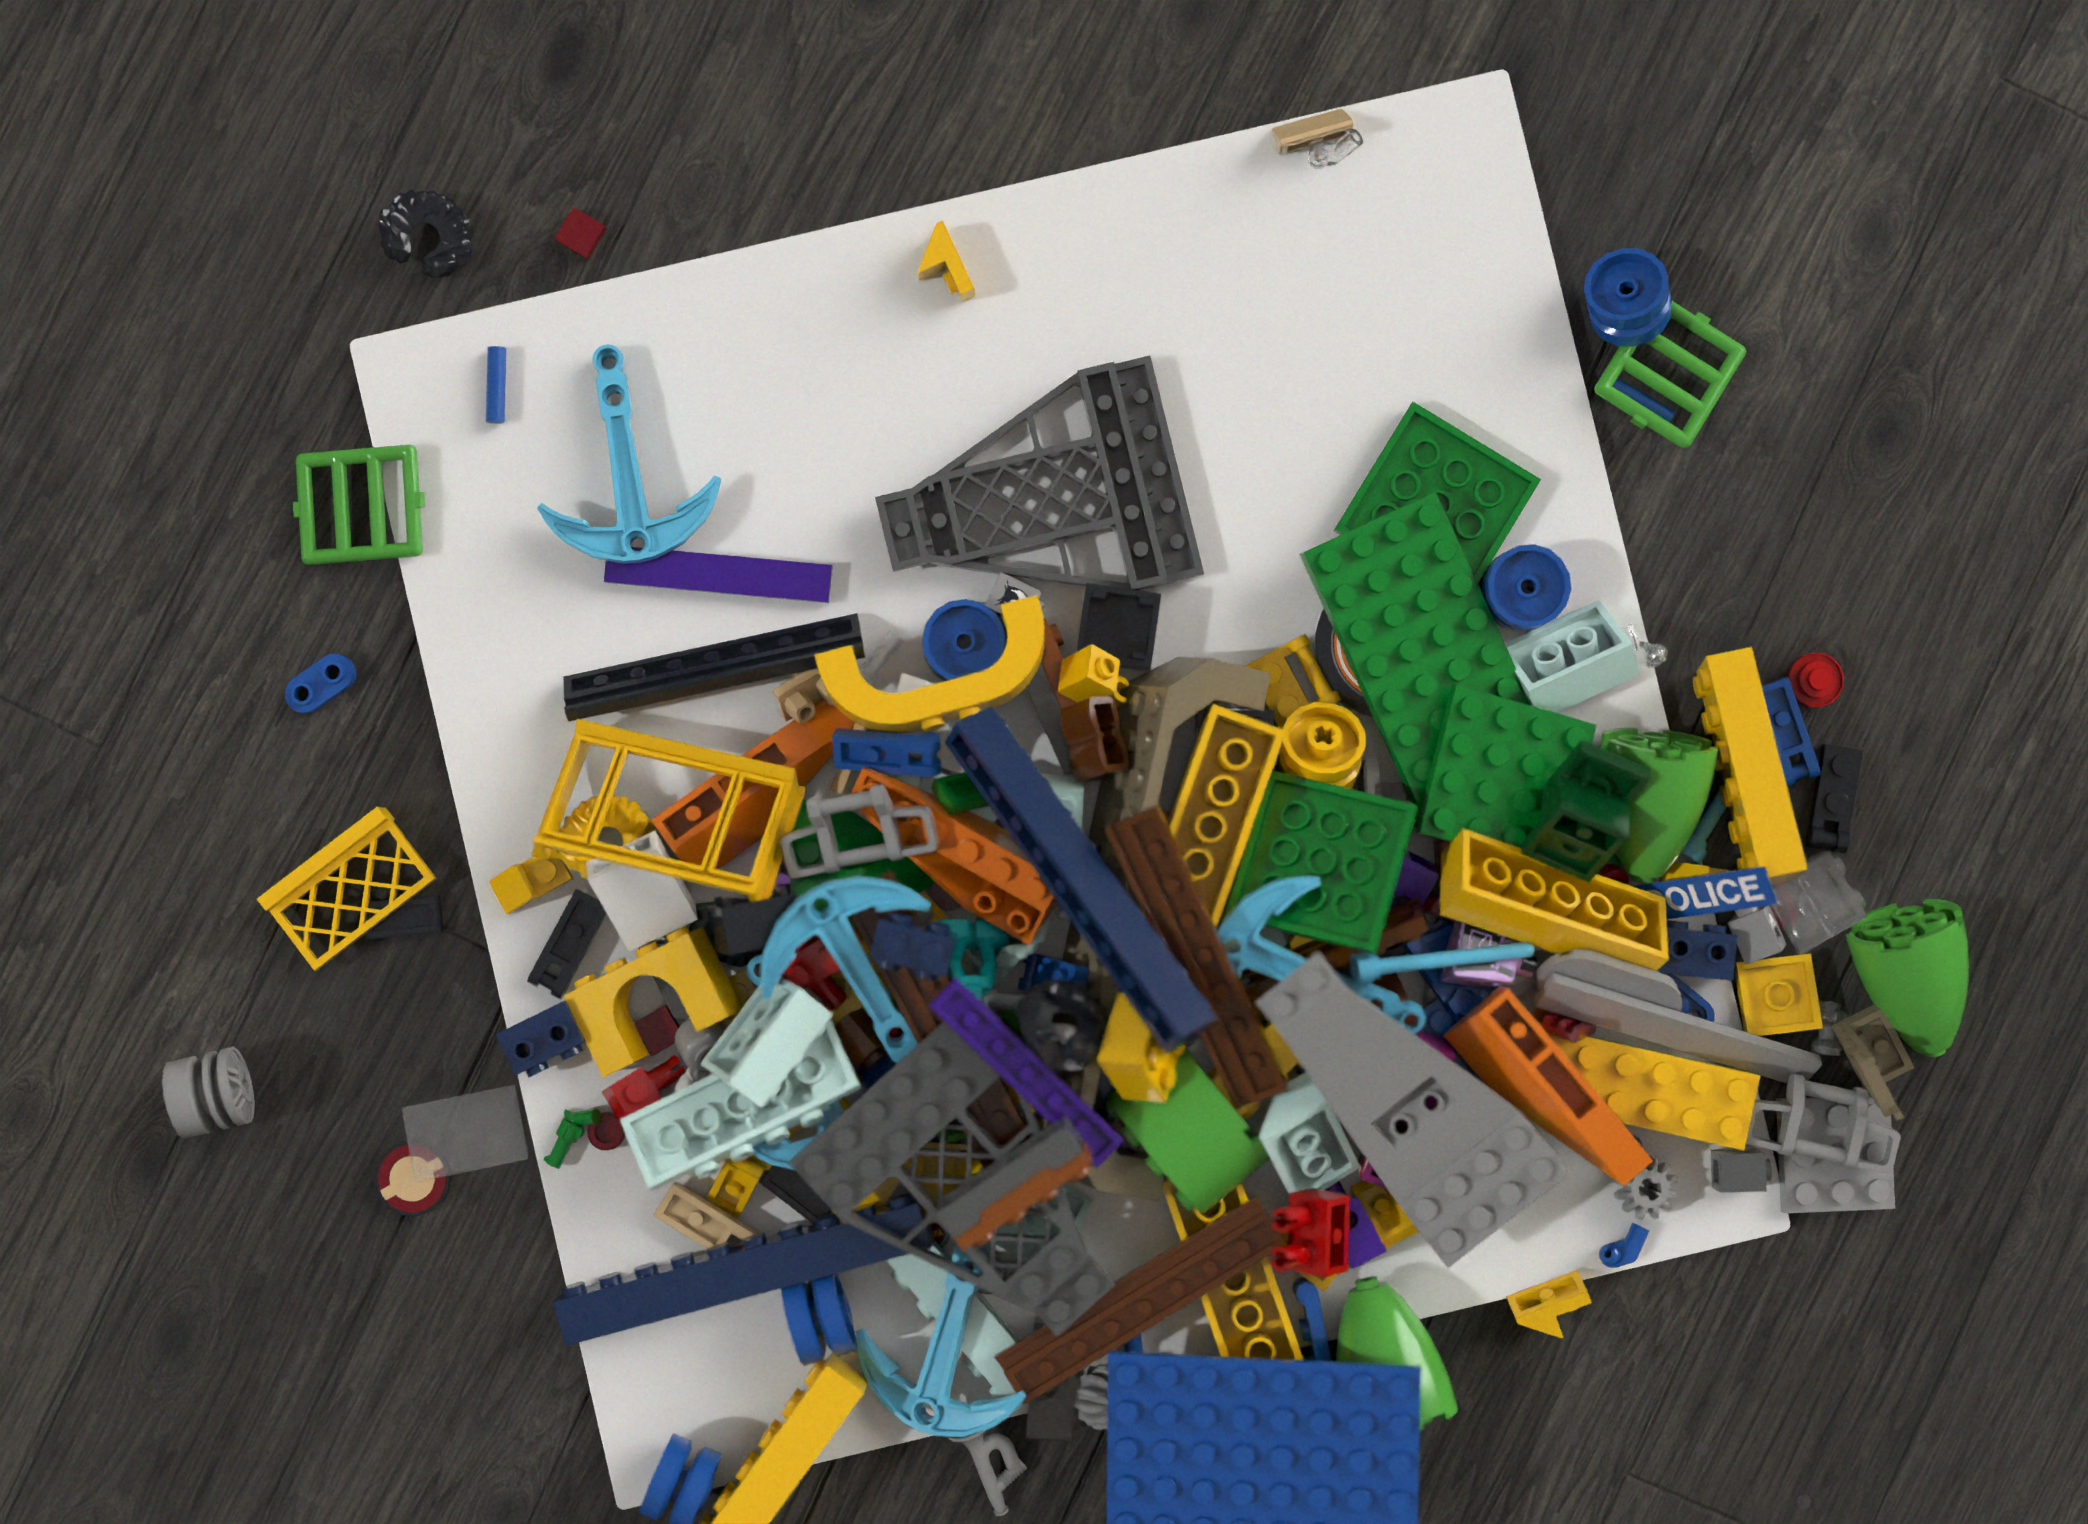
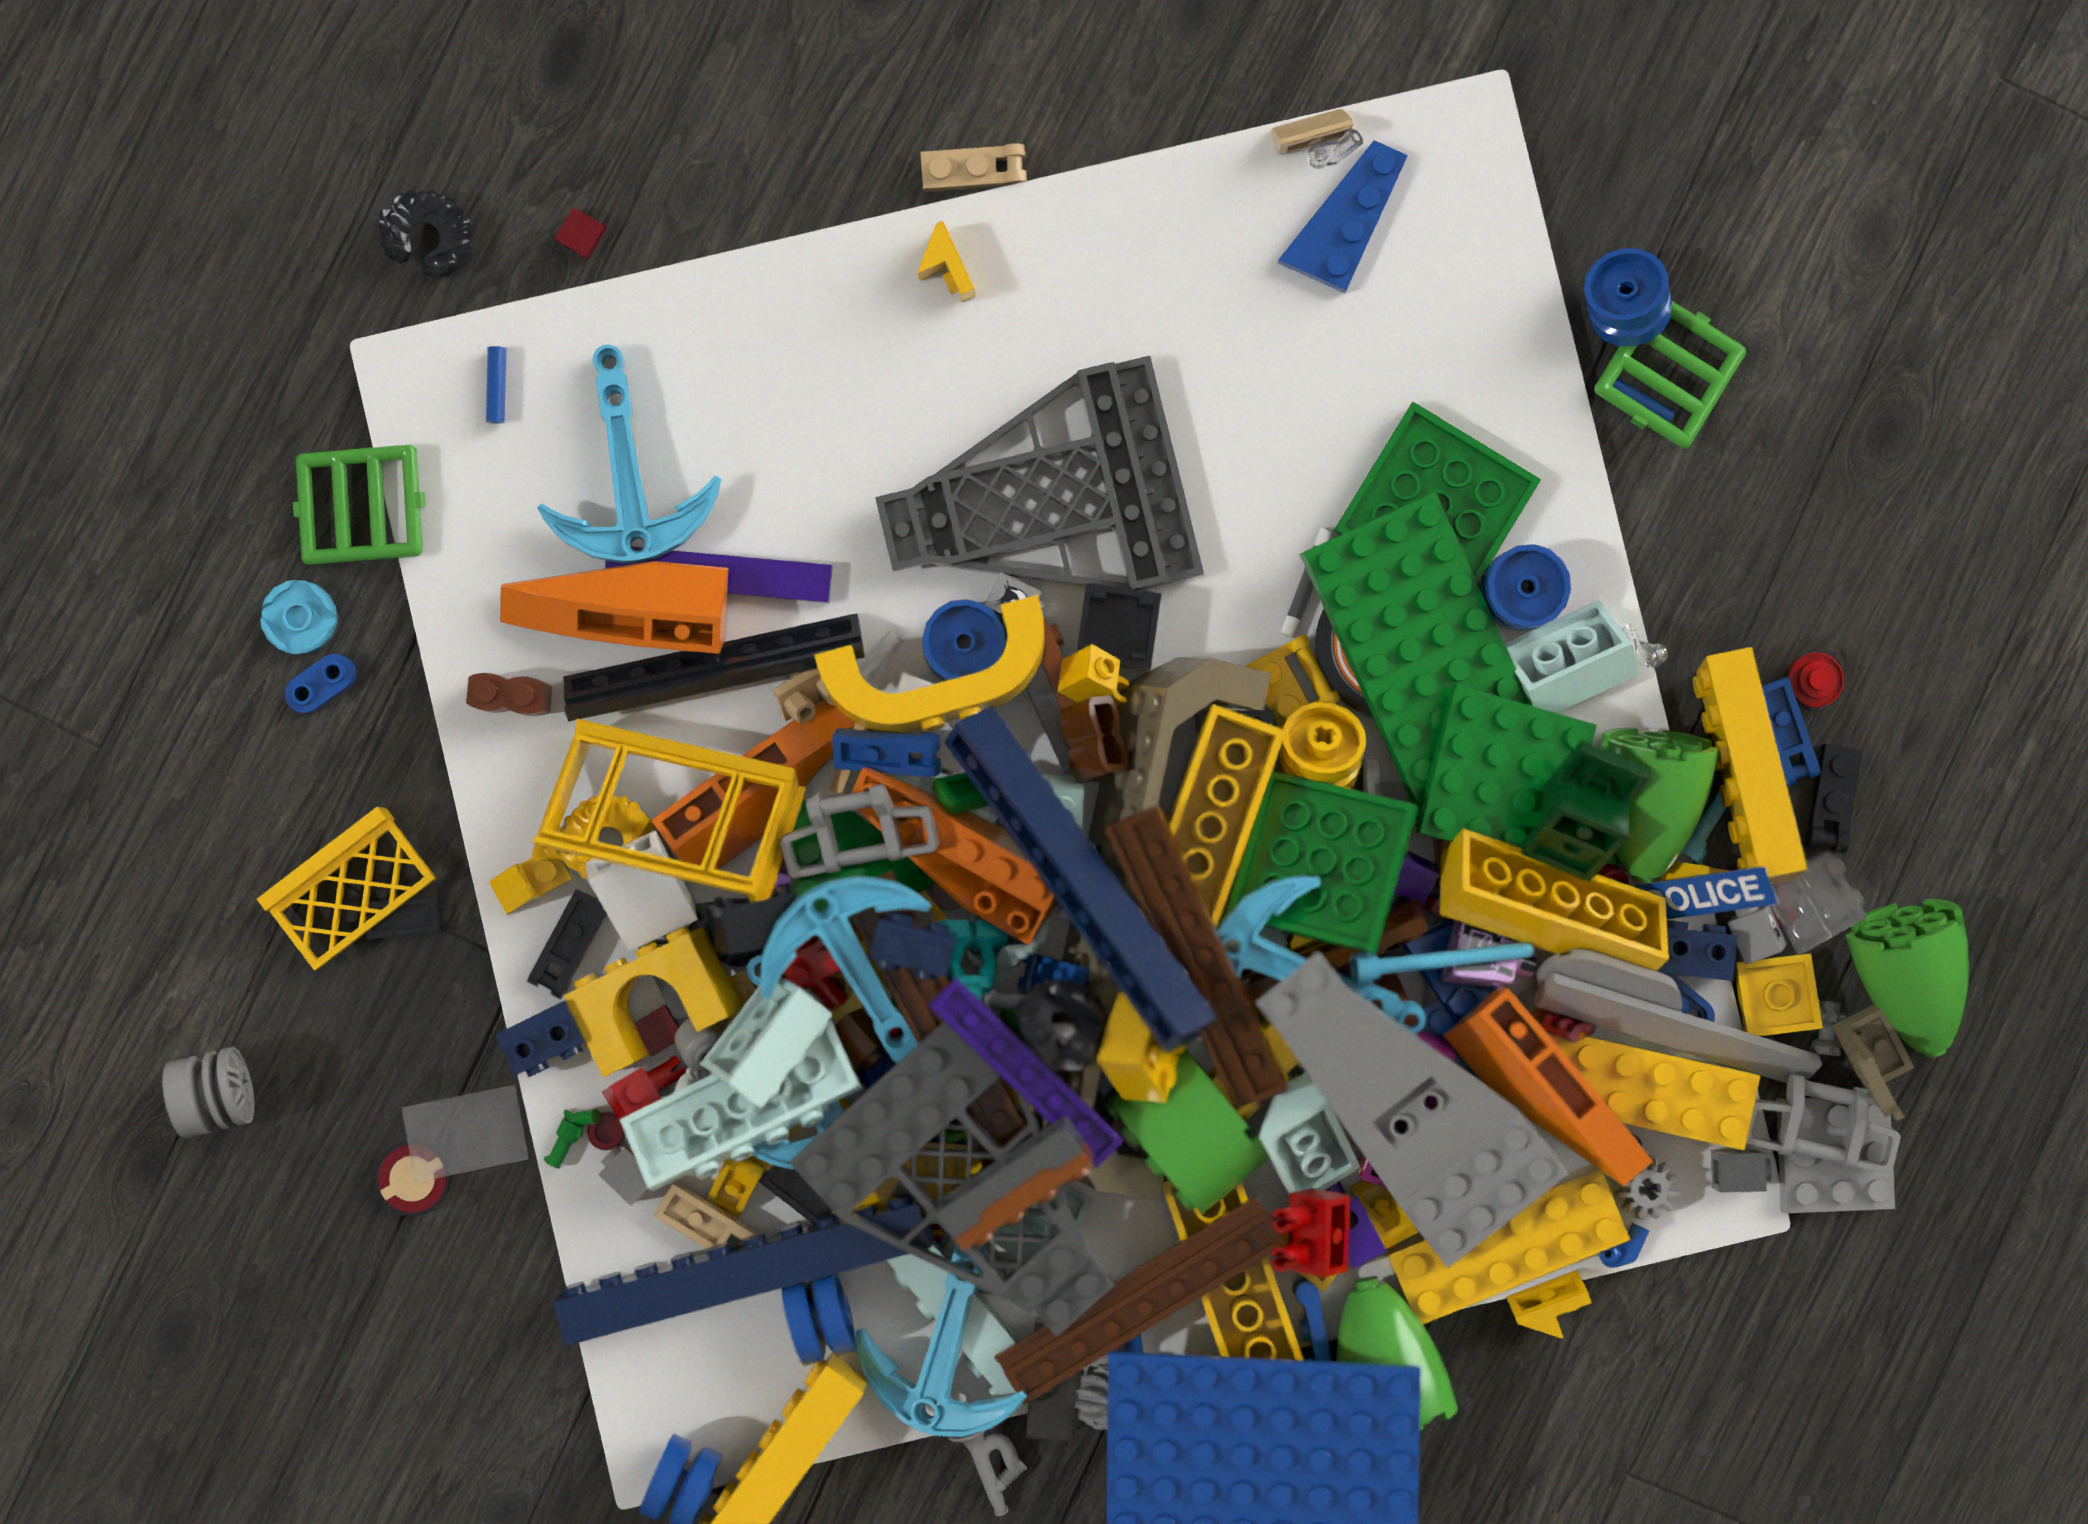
(298, 617): none -> medium azure tile
(517, 694): none -> copper brick
(624, 1174): none -> light grey brick
(626, 605): none -> orange wedge
(972, 168): none -> tan plate
(1302, 593): none -> bar
(1341, 228): none -> blue wing
(1551, 1233): none -> yellow brick

